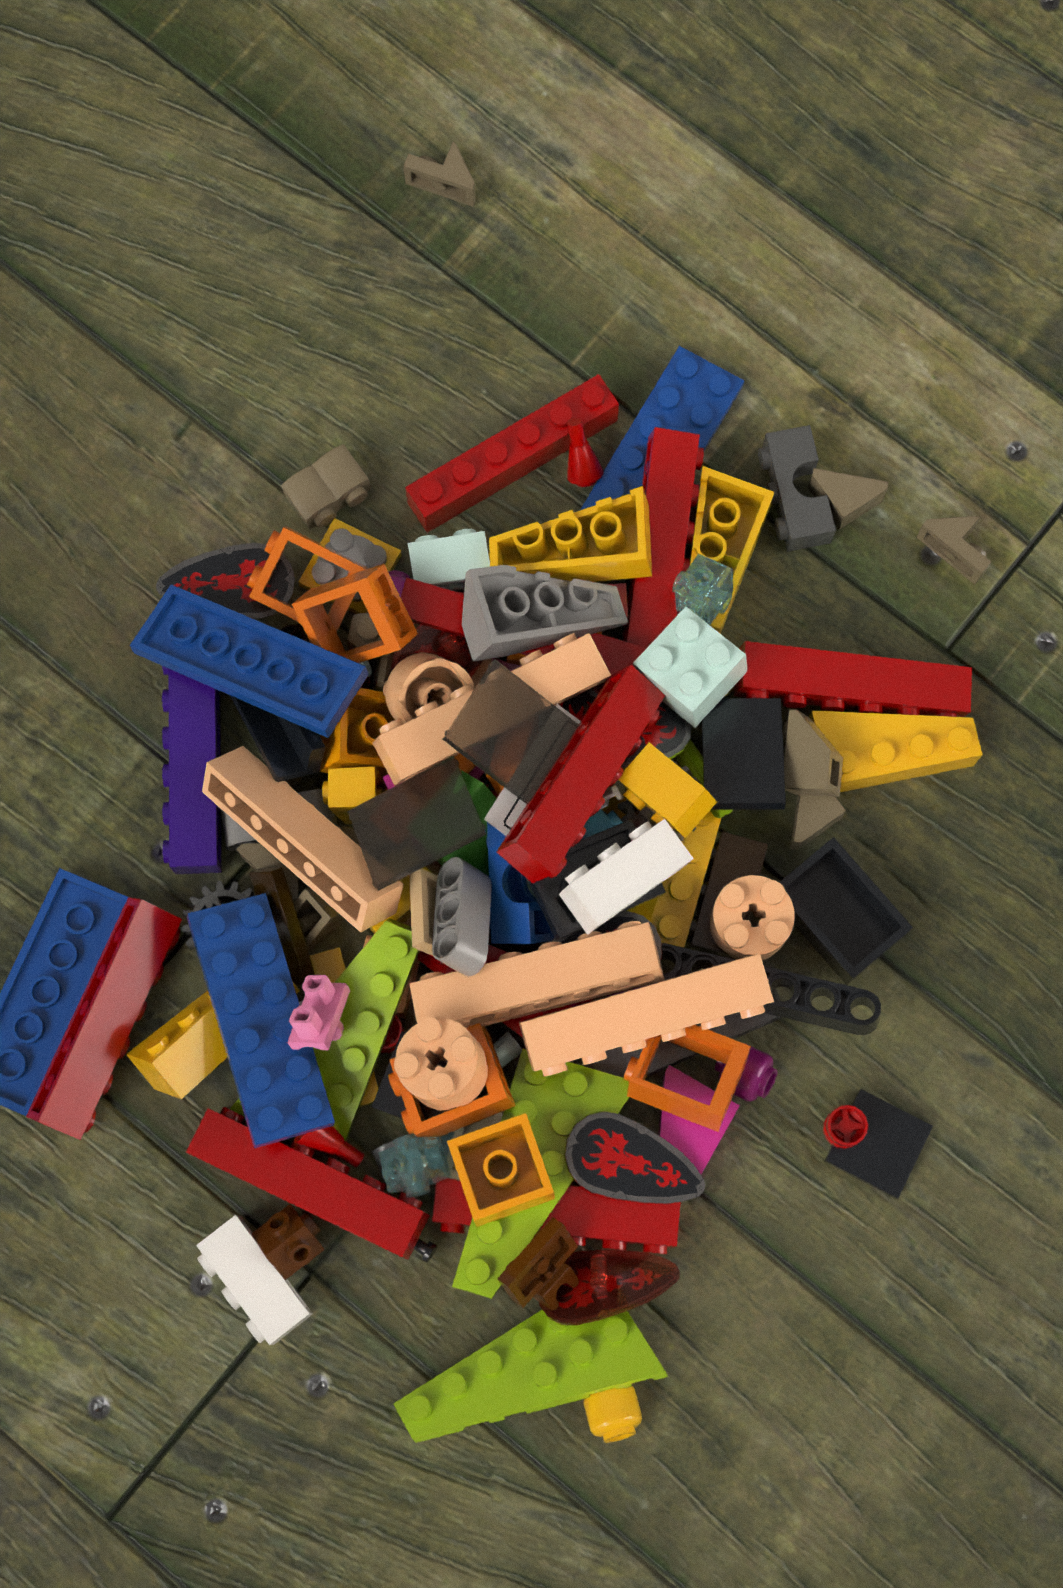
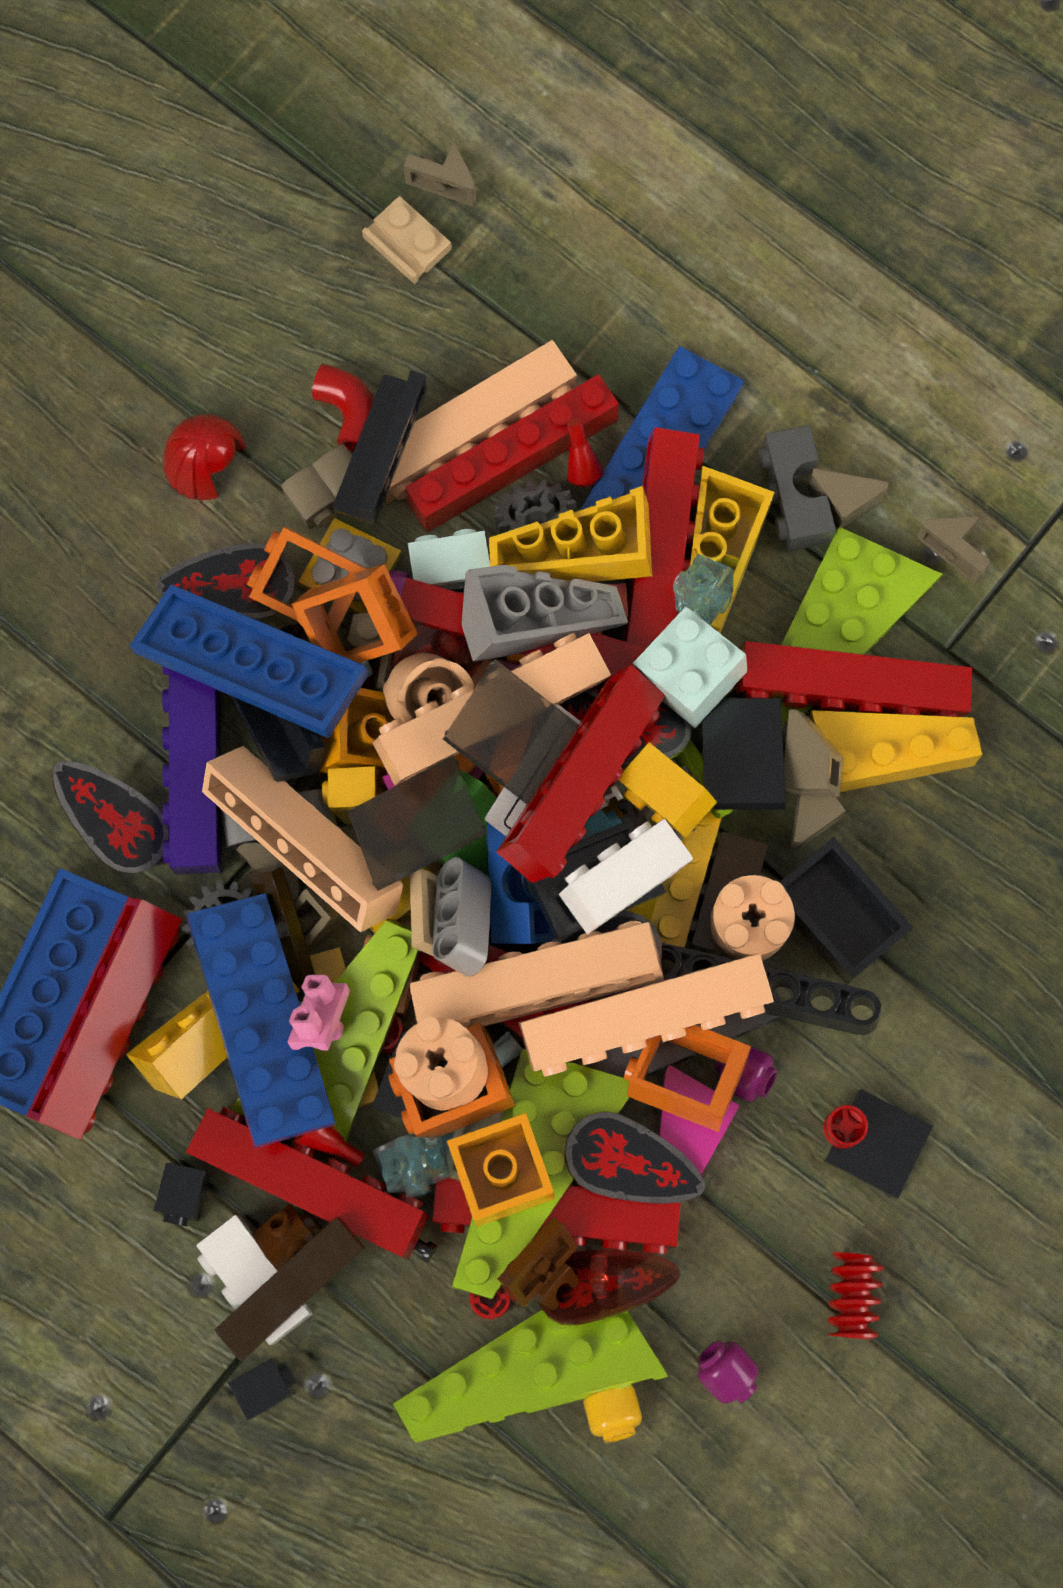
(110, 817): none -> shield
(181, 1194): none -> black brick
(198, 450): none -> red hair
(263, 1387): none -> black brick
(289, 1289): none -> dark brown tile
(349, 395): none -> red cylinder
(380, 447): none -> black panel
(407, 239): none -> tan plate
(482, 413): none -> light nougat brick
(490, 1308): none -> red wheel
(531, 505): none -> dark grey gear
(727, 1372): none -> magenta head
(855, 1296): none -> red piece
(856, 598): none -> lime wing

